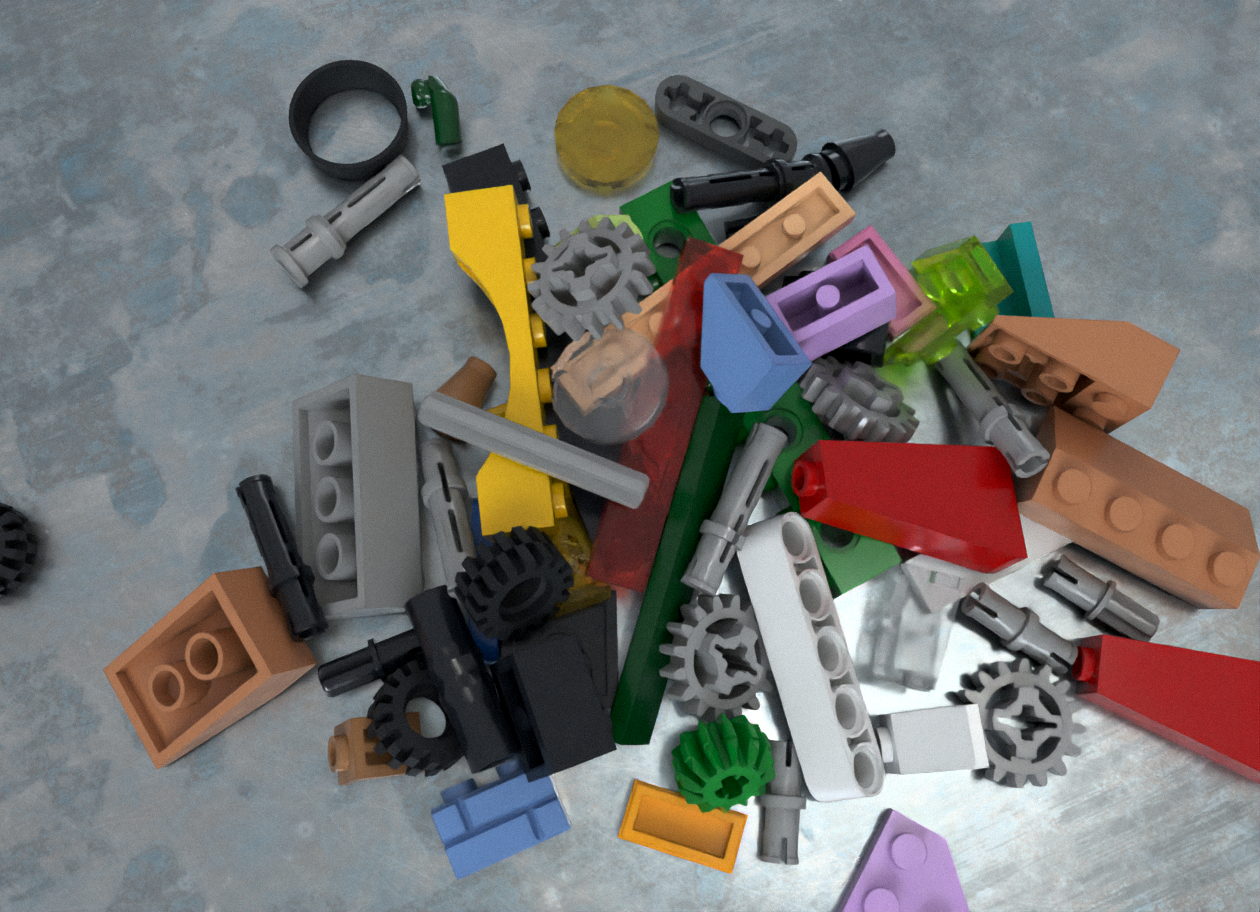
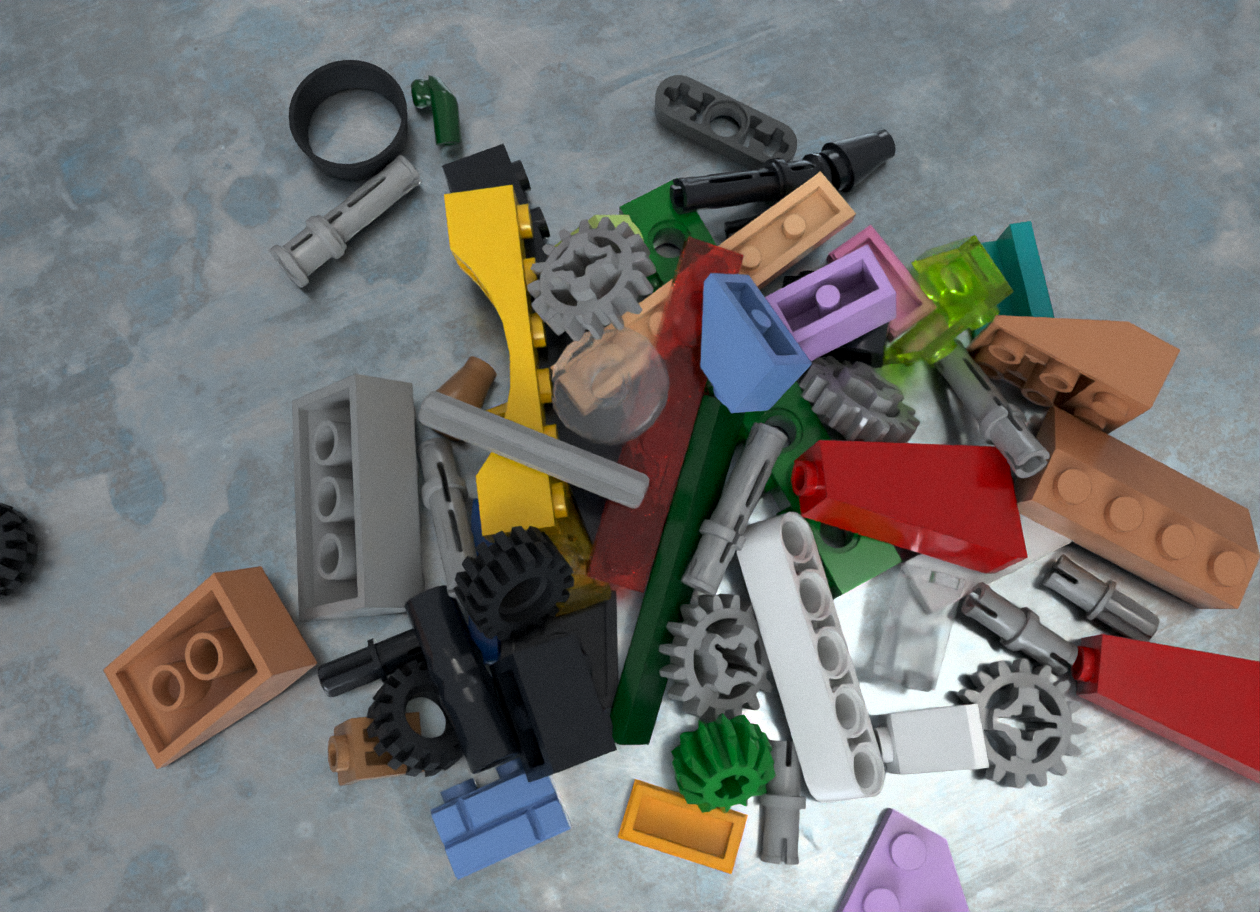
(288, 575): black pin -> none
(606, 136): clear yellow tile -> none

